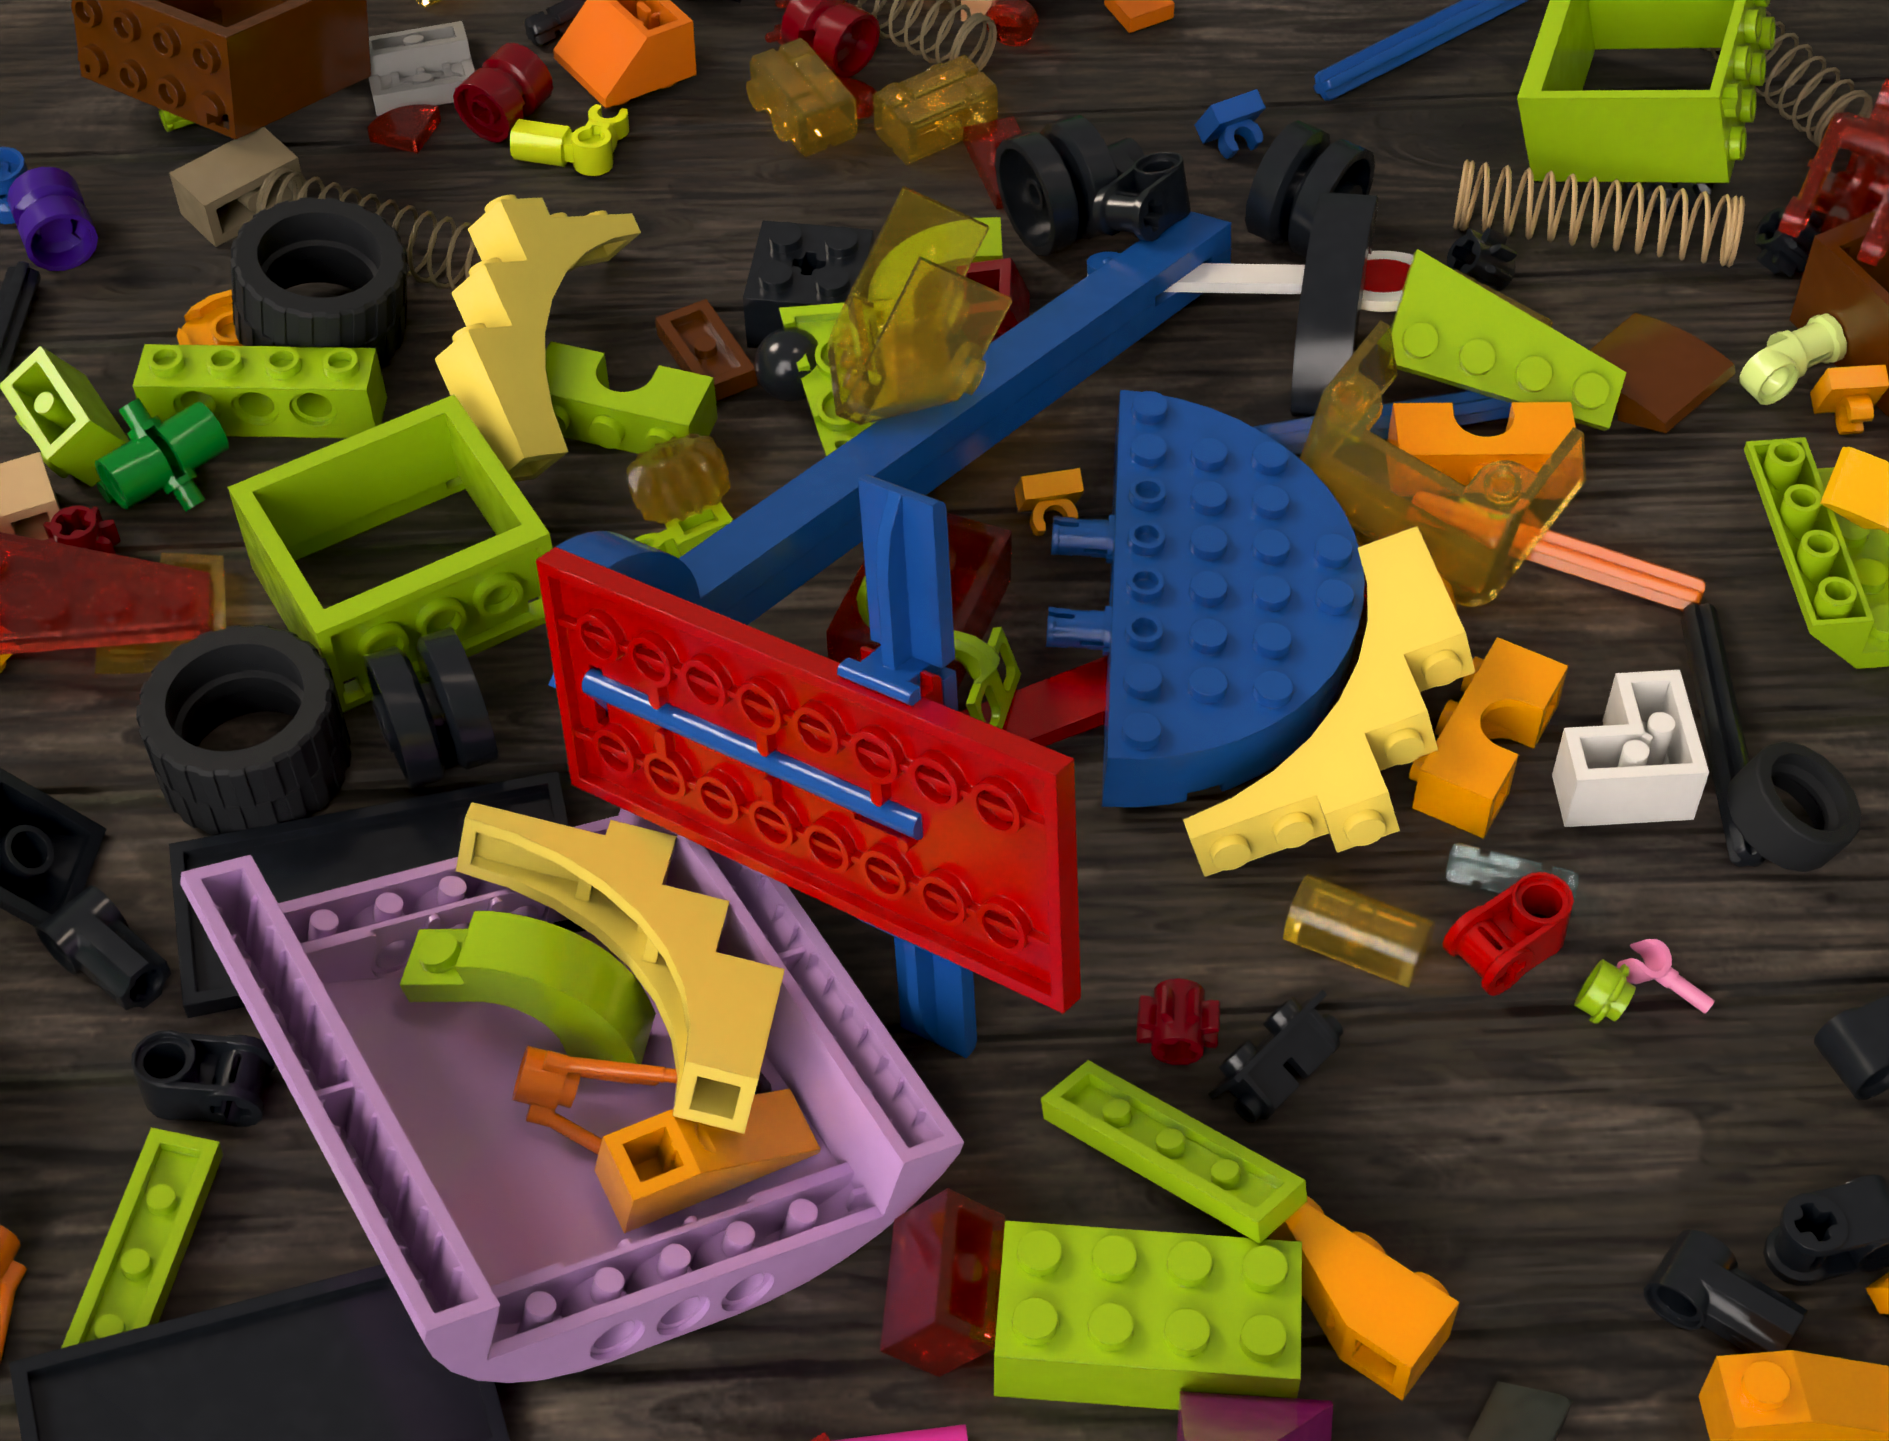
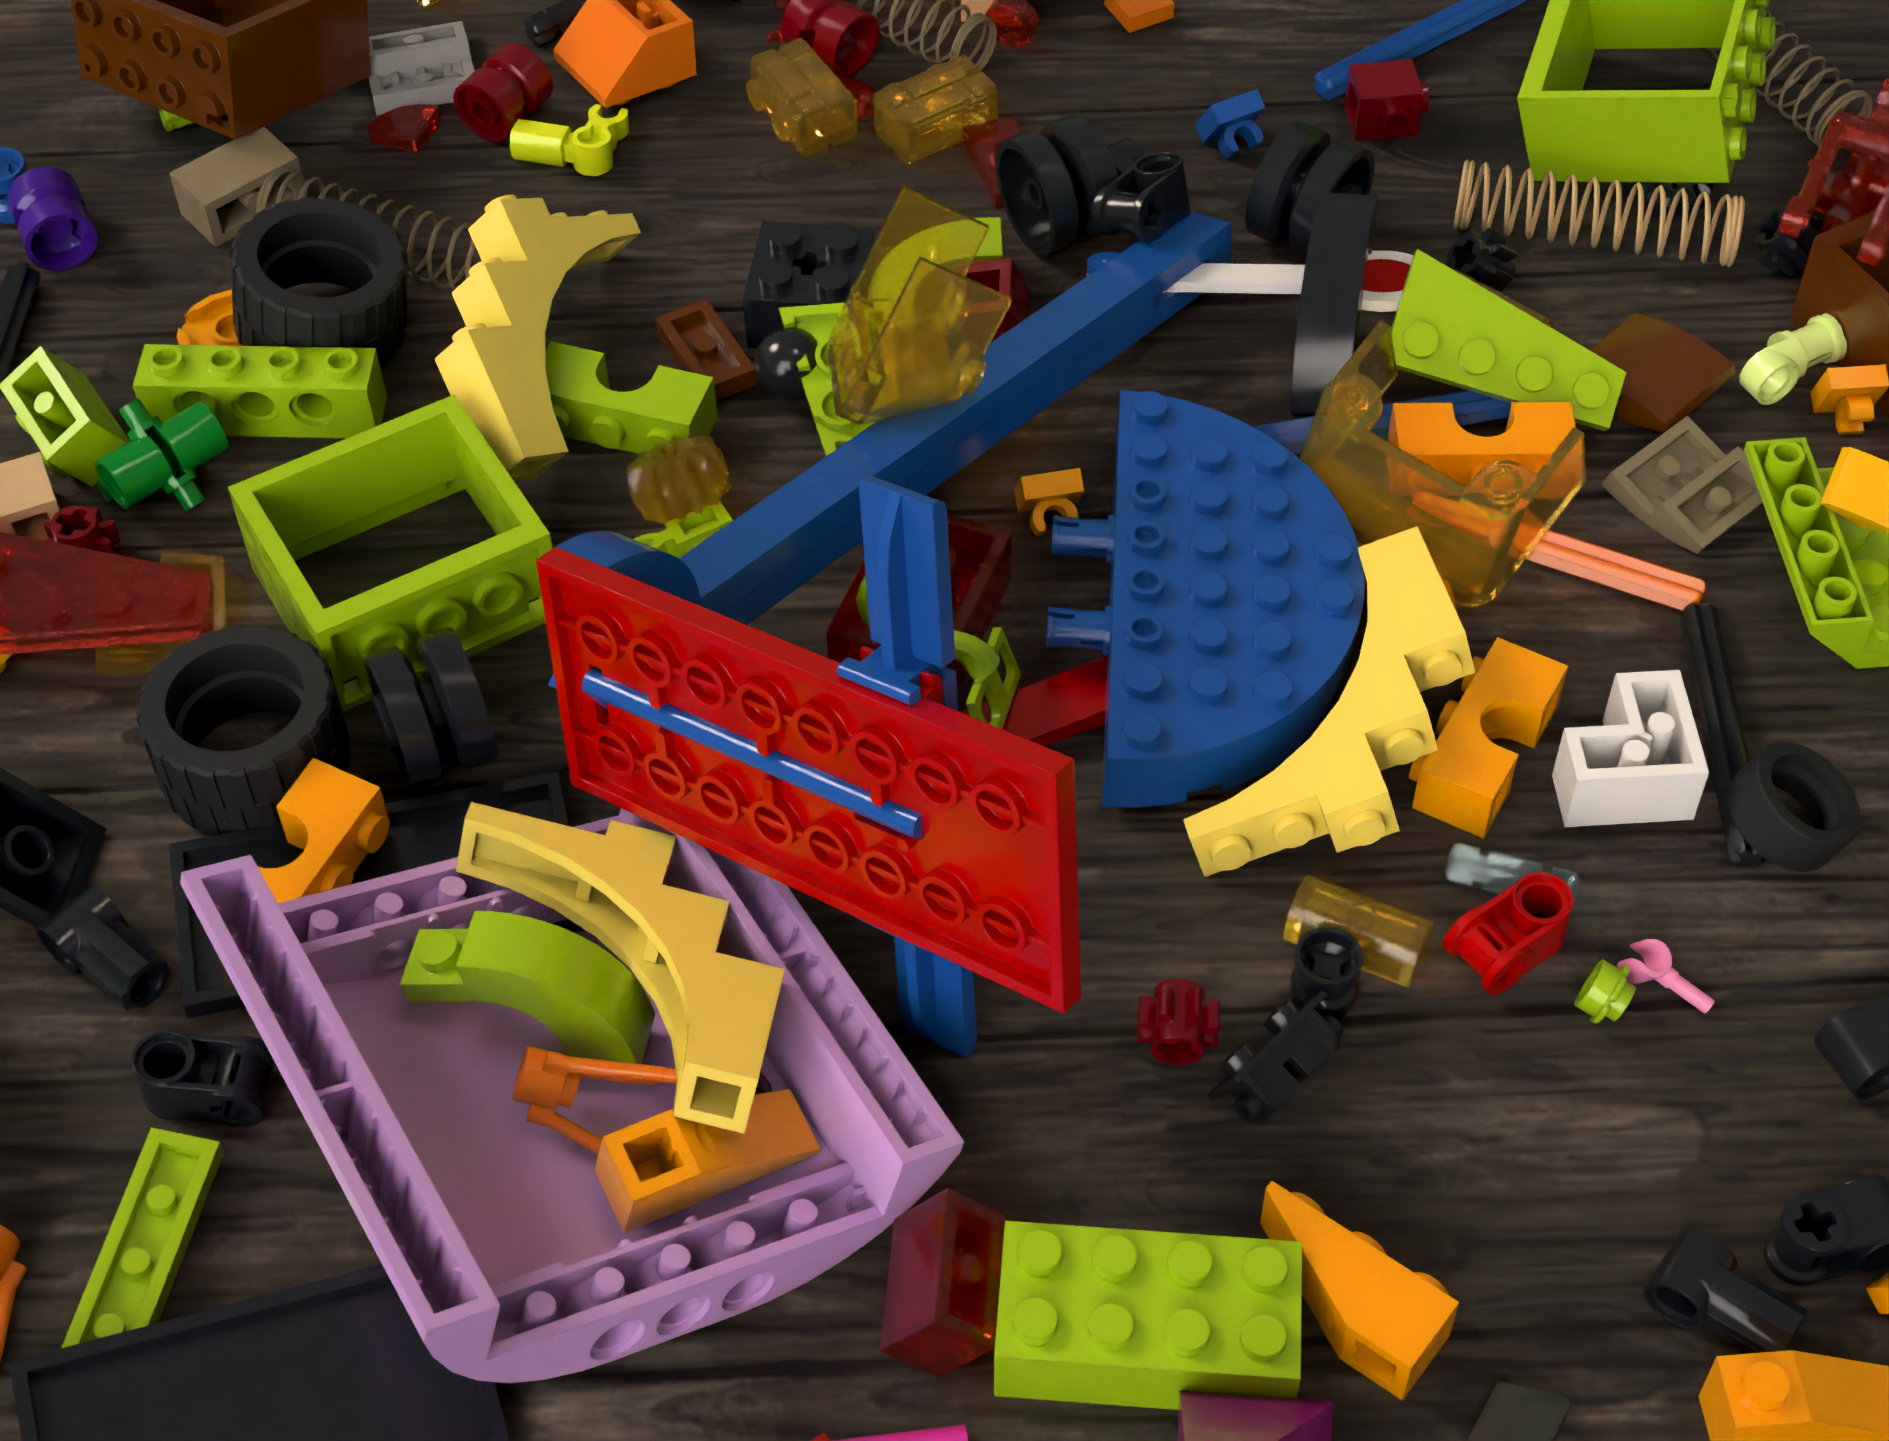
(336, 825): none -> light orange arch
(1175, 1151): lime plate -> none
(1327, 962): none -> black wheel
(1385, 99): none -> dark red brick
(1686, 486): none -> dark tan slope

